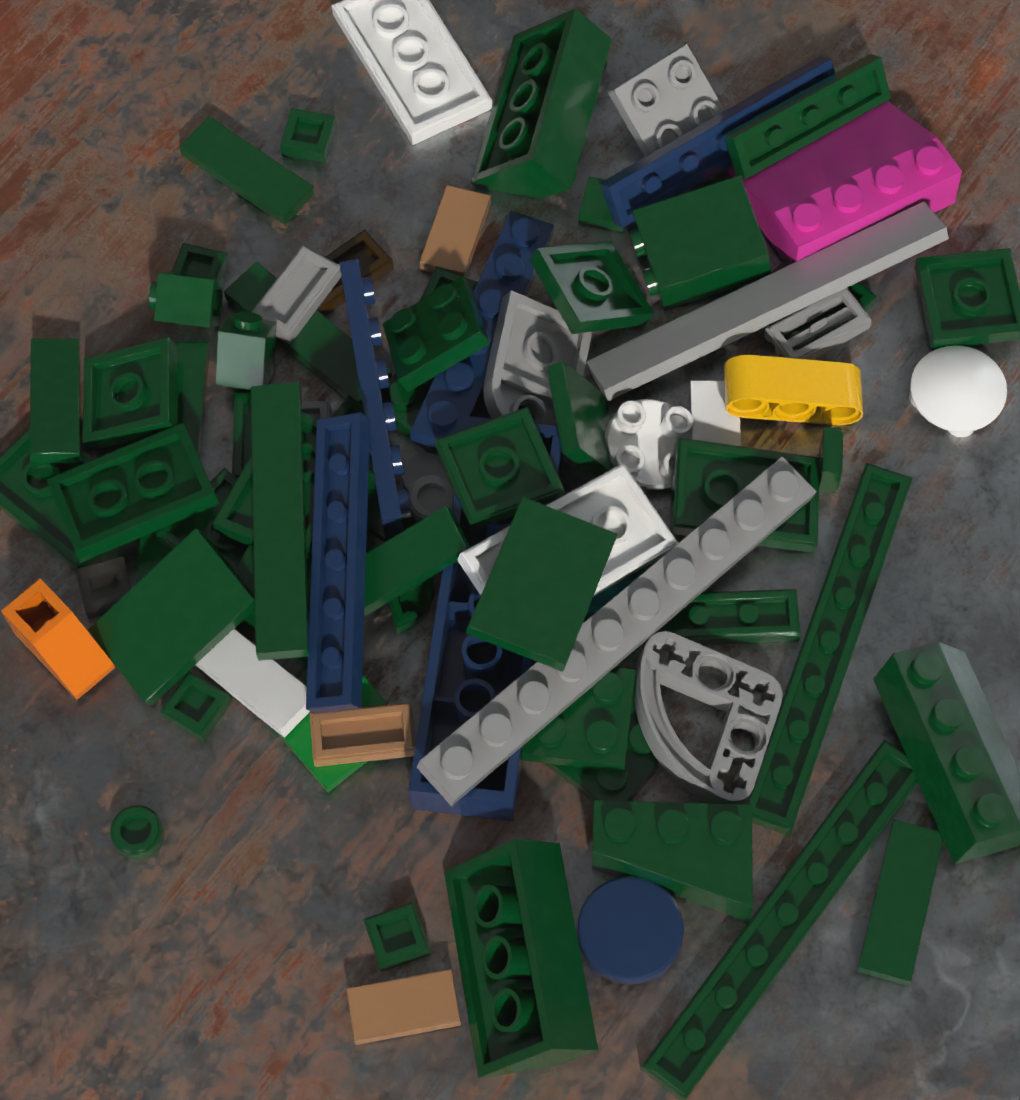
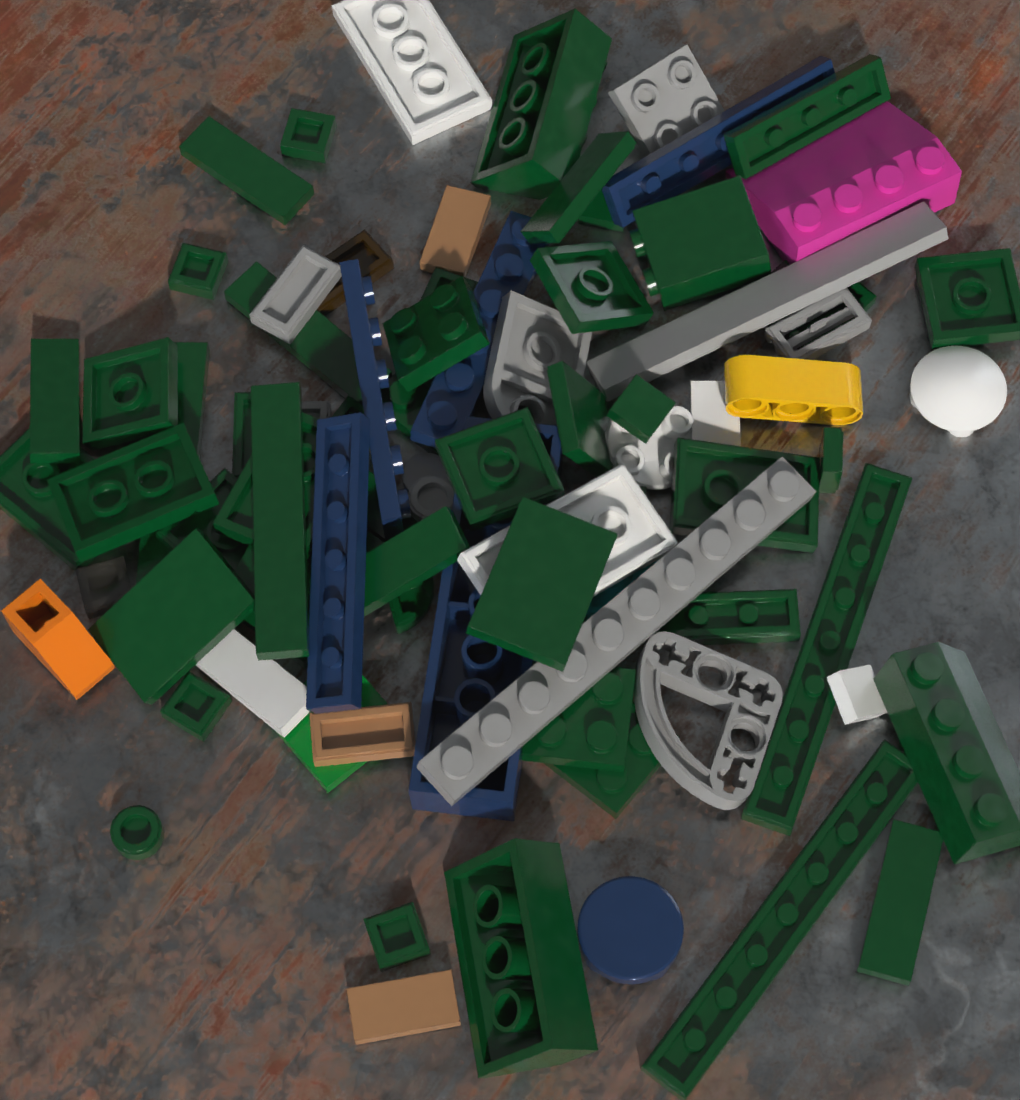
(187, 299): dark green brick -> none
(246, 351): brick -> none
(579, 187): none -> dark green tile
(641, 409): none -> dark green tile
(684, 847): dark green wedge -> none
(856, 694): none -> white tile

